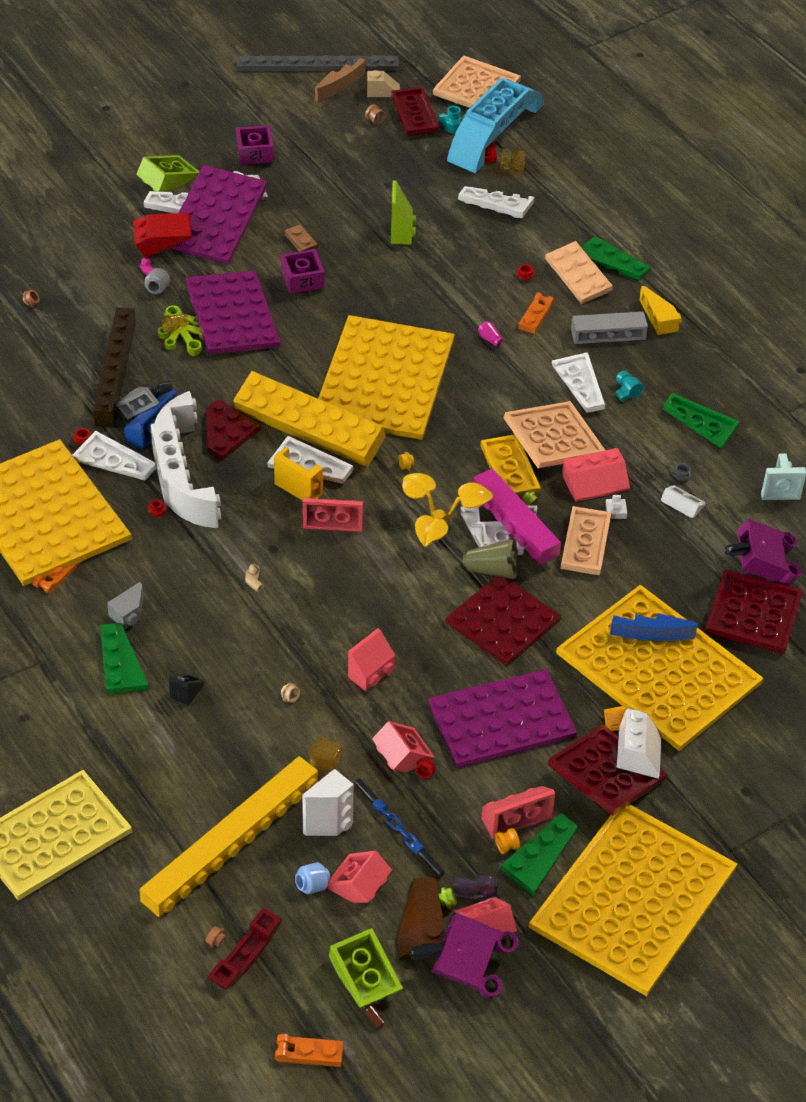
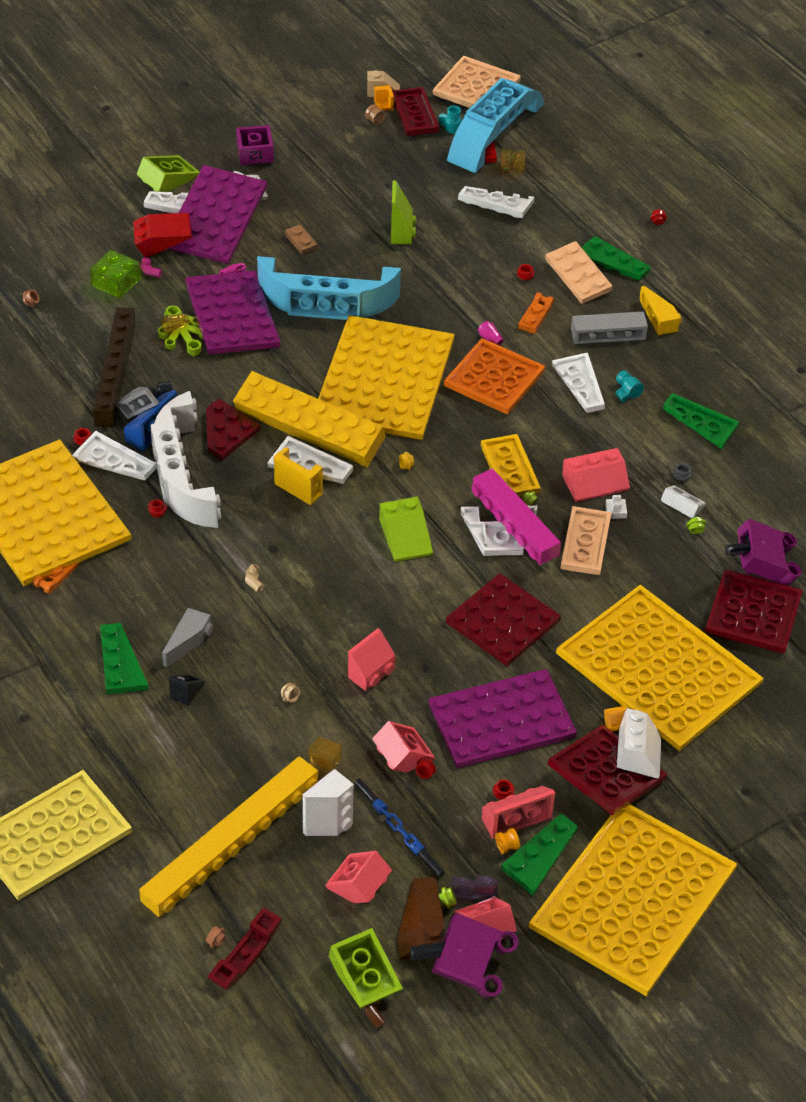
(115, 273): none -> clear neon green brick
(127, 606): light grey slope -> none
(157, 281): light grey head -> none
(187, 635): none -> light grey slope
(233, 268): none -> dark pink arm
(302, 271): magenta brick -> none
(309, 1051): orange plate -> none
(312, 878): light blue head -> none
(314, 63): dark grey plate -> none
(327, 295): none -> medium azure slope
(333, 514): coral slope -> none
(337, 82): medium nougat slope -> none
(384, 97): none -> light orange panel
(405, 529): none -> lime slope
(434, 528): yellow plant -> none
(494, 376): none -> orange plate
(494, 559): olive cone -> none
(503, 785): none -> red plate
(552, 433): light nougat plate -> none
(658, 217): none -> red plate
(659, 629): blue slope -> none
(696, 525): none -> lime plate
(783, 481): light aqua bracket -> none

